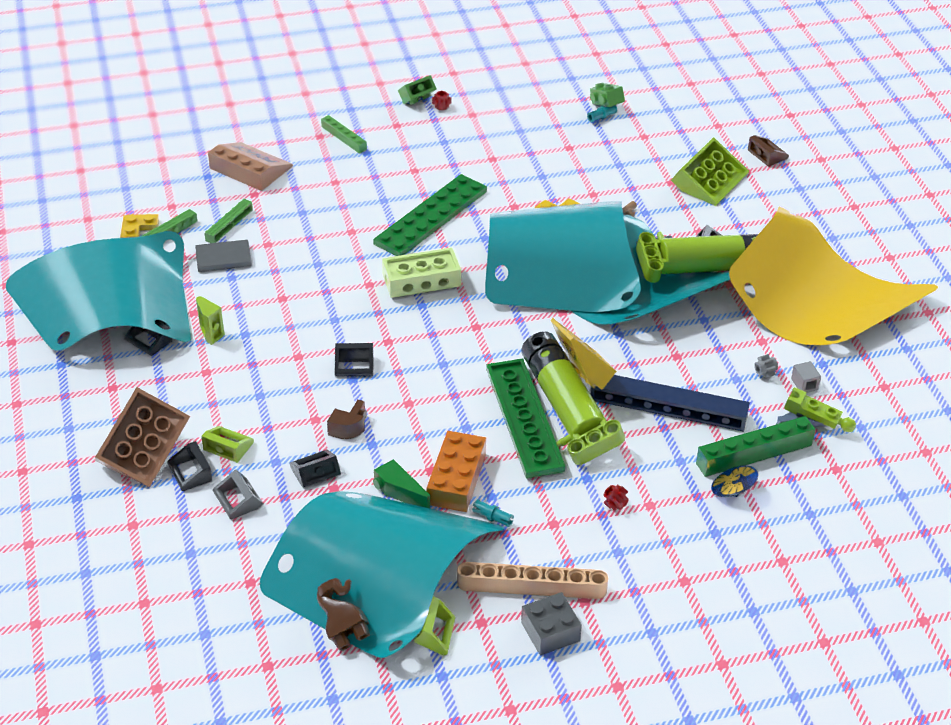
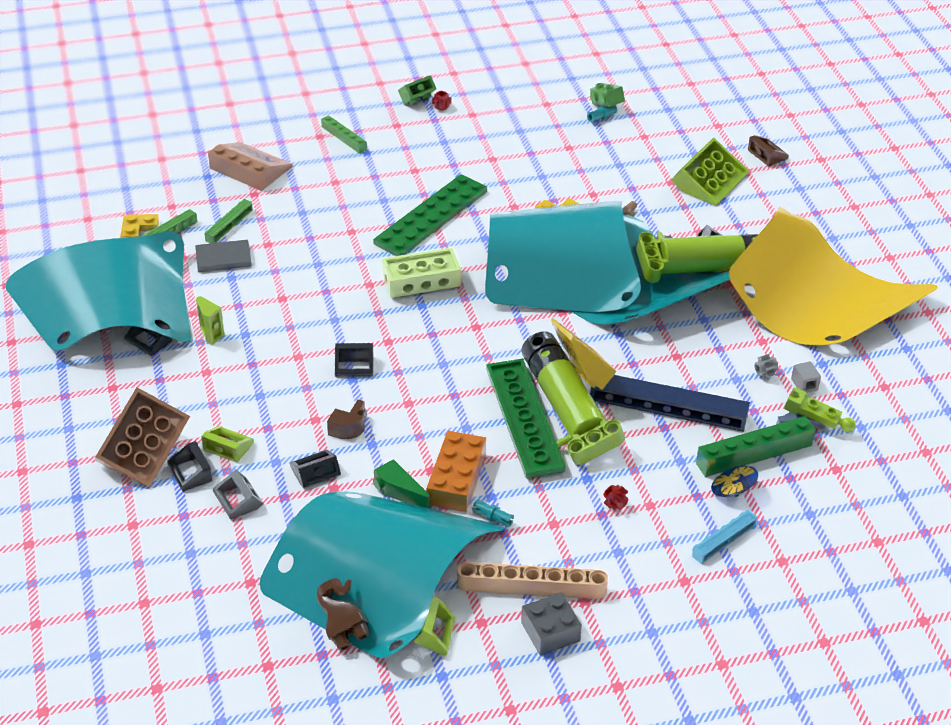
(724, 536): none -> medium azure piece

